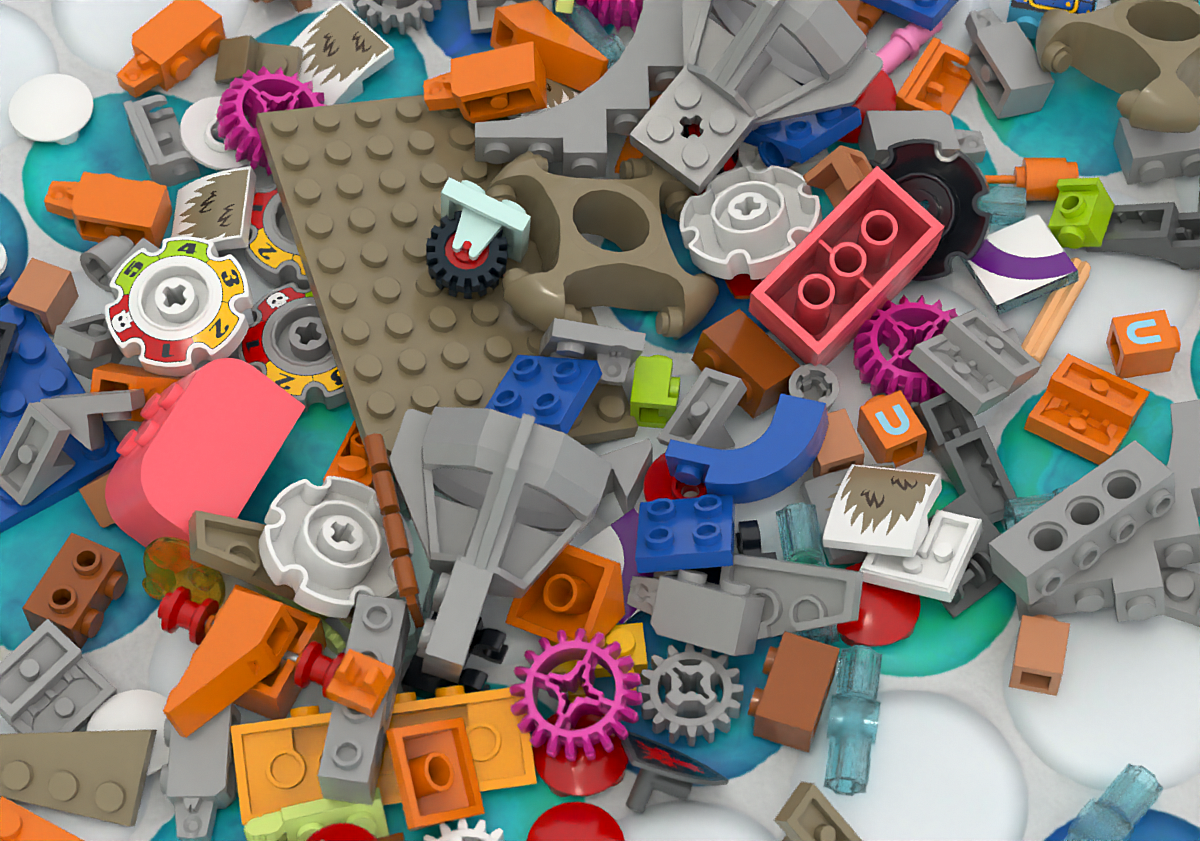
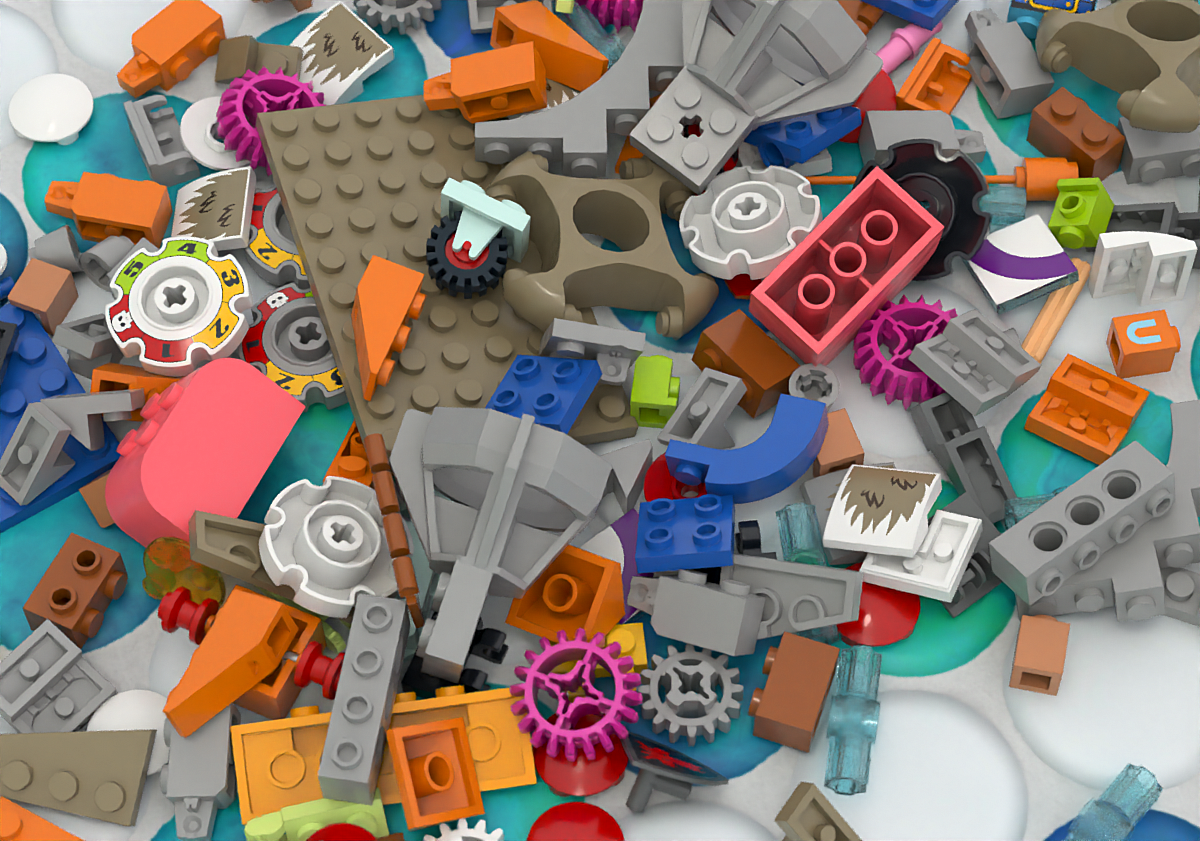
(58, 249): none -> light grey hat
(360, 682): orange tile -> none
(380, 312): none -> orange slope
(839, 173): nougat panel -> none
(891, 429): orange brick -> none
(1071, 130): none -> dark orange brick
(1143, 263): none -> white slope

